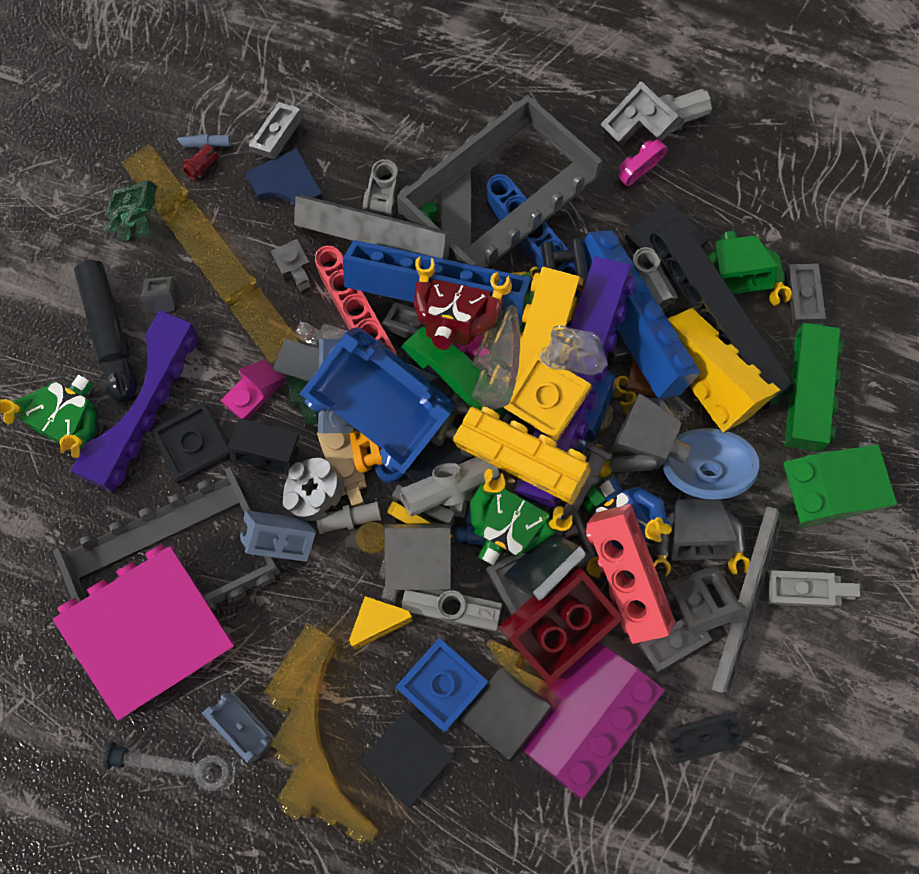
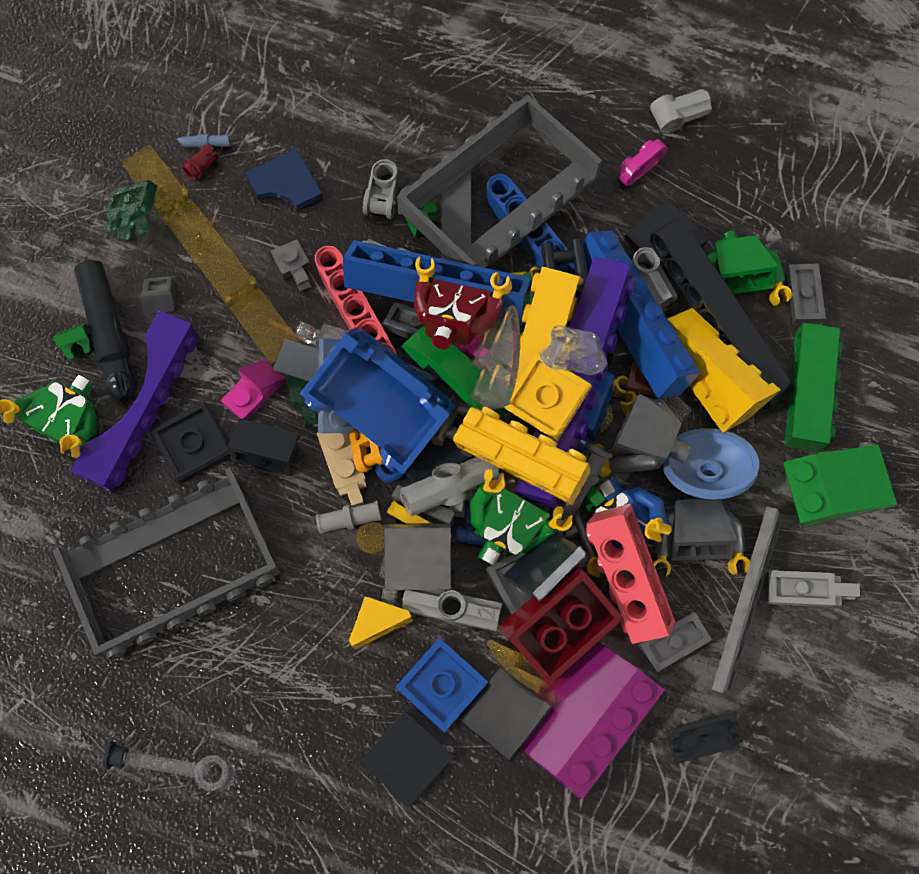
(66, 339): none -> green tile
(142, 631): dark pink panel -> none
(239, 727): sand blue hinge -> none
(276, 130): flat silver plate -> none
(277, 536): sand blue hinge -> none
(299, 481): flat silver plate -> none
(311, 783): clear yellow arch -> none
(370, 227): flat silver tile -> none
(641, 108): flat silver plate -> none
(698, 605): flat silver plate -> none

